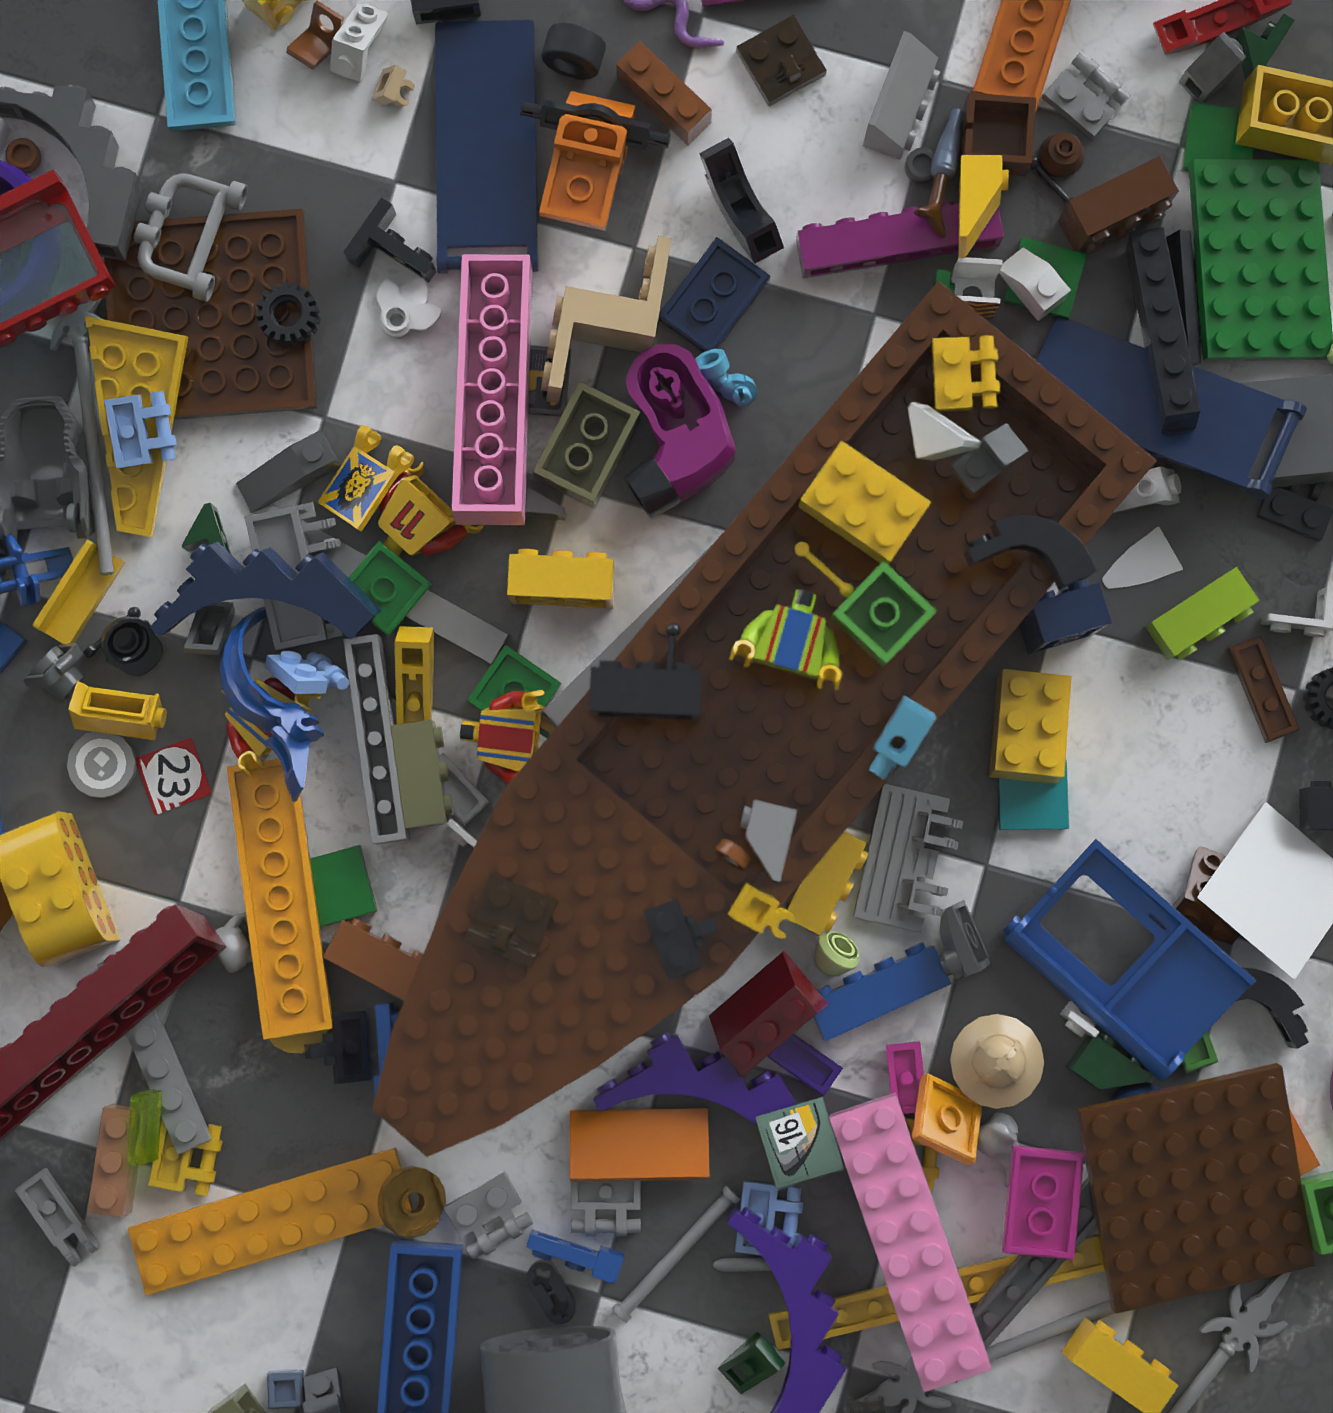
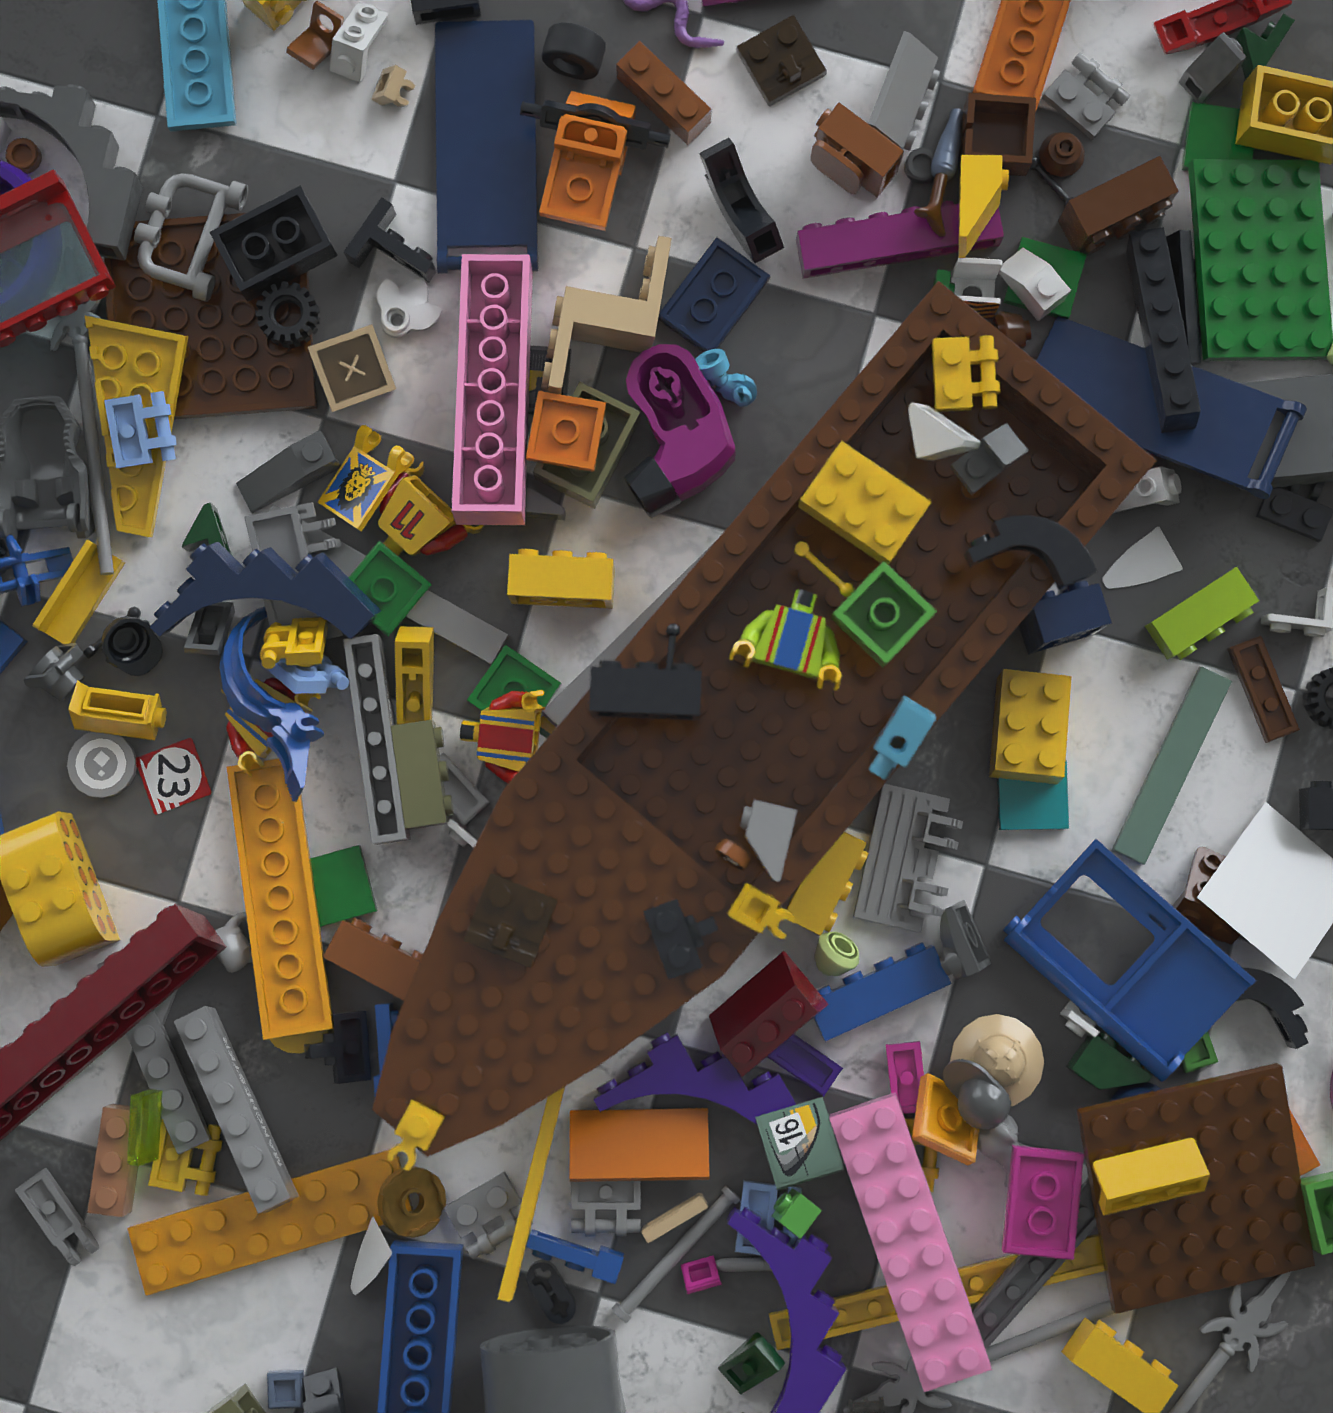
(236, 1109): none -> light grey brick
(273, 243): none -> black brick
(298, 643): none -> yellow plate
(352, 368): none -> tan brick
(371, 1258): none -> white sticker
(417, 1130): none -> yellow plate
(530, 1196): none -> yellow tile
(566, 431): none -> orange plate
(674, 1217): none -> tan tile
(700, 1274): none -> dark pink slope
(795, 1212): none -> bright green plate
(854, 152): none -> dark orange brick
(980, 1097): none -> dark grey cap
(1013, 327): none -> reddish brown cone
(1150, 1175): none -> yellow panel
(1172, 765): none -> sand green tile

